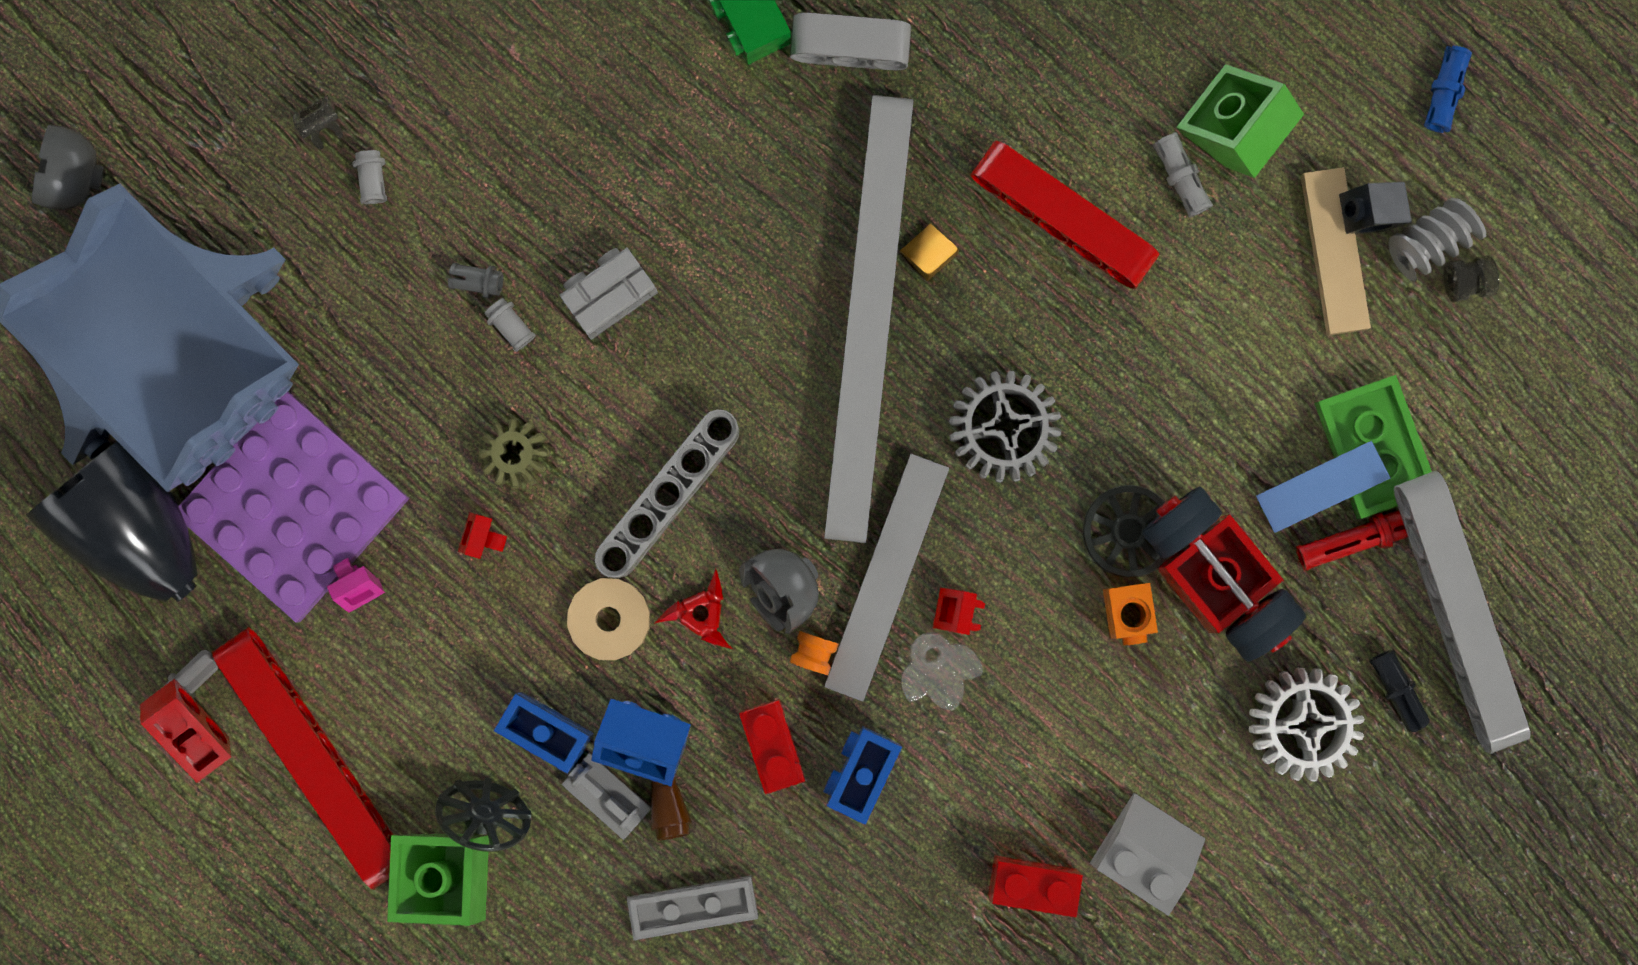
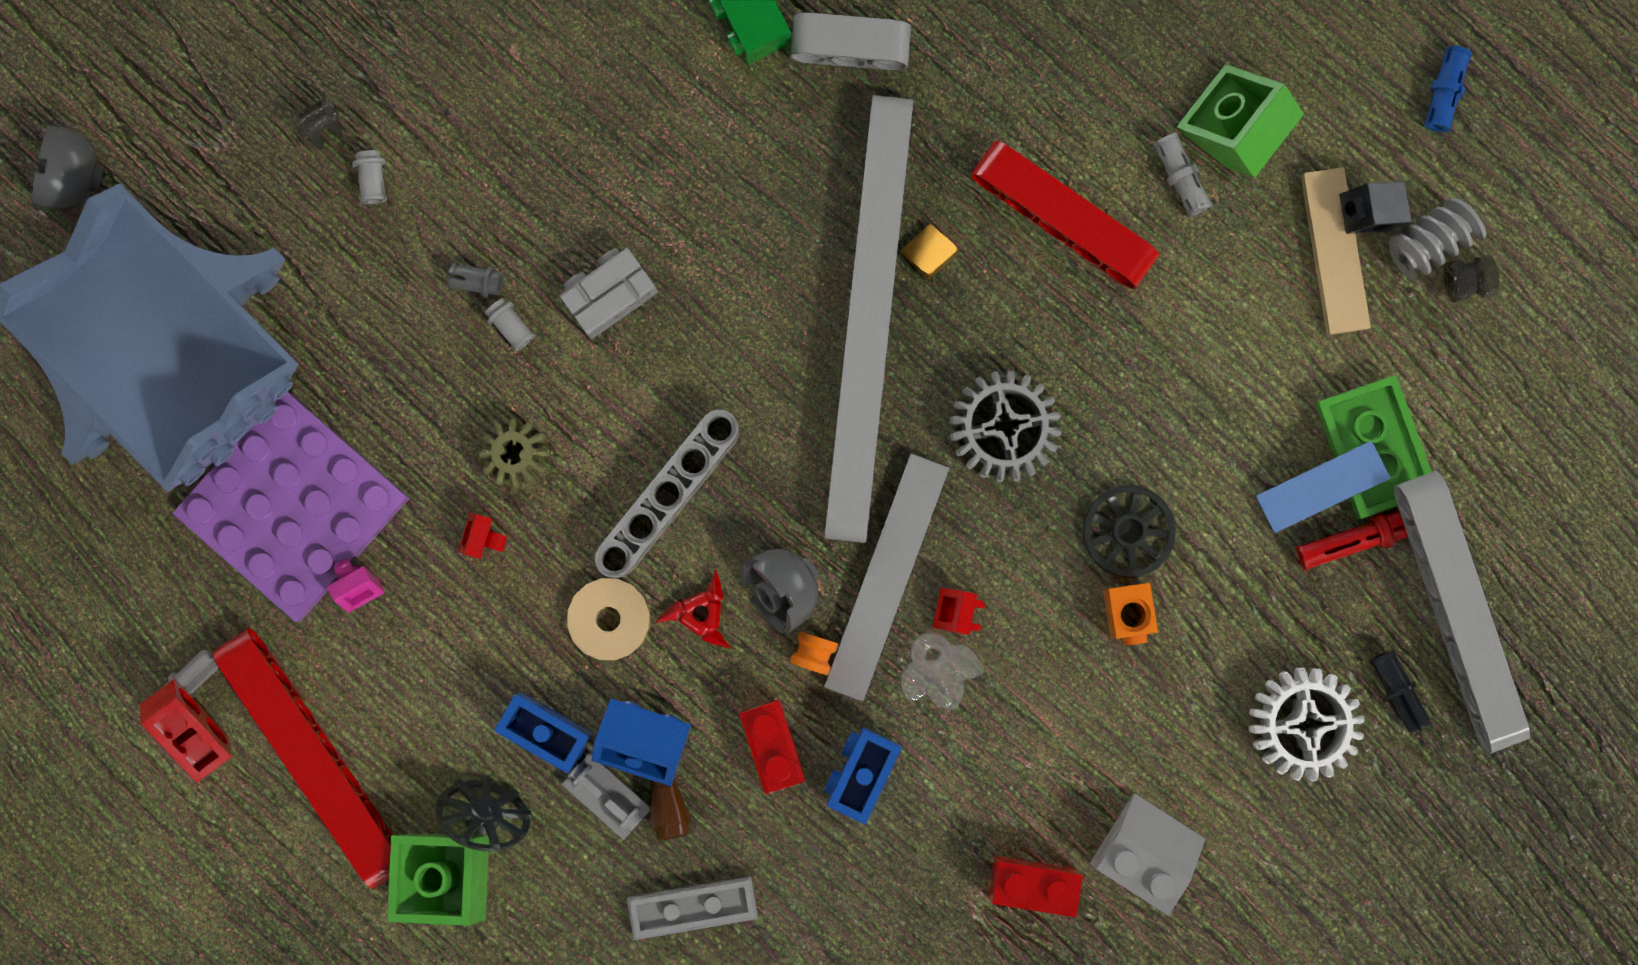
(121, 527): black cylinder -> none
(1222, 575): brick -> none

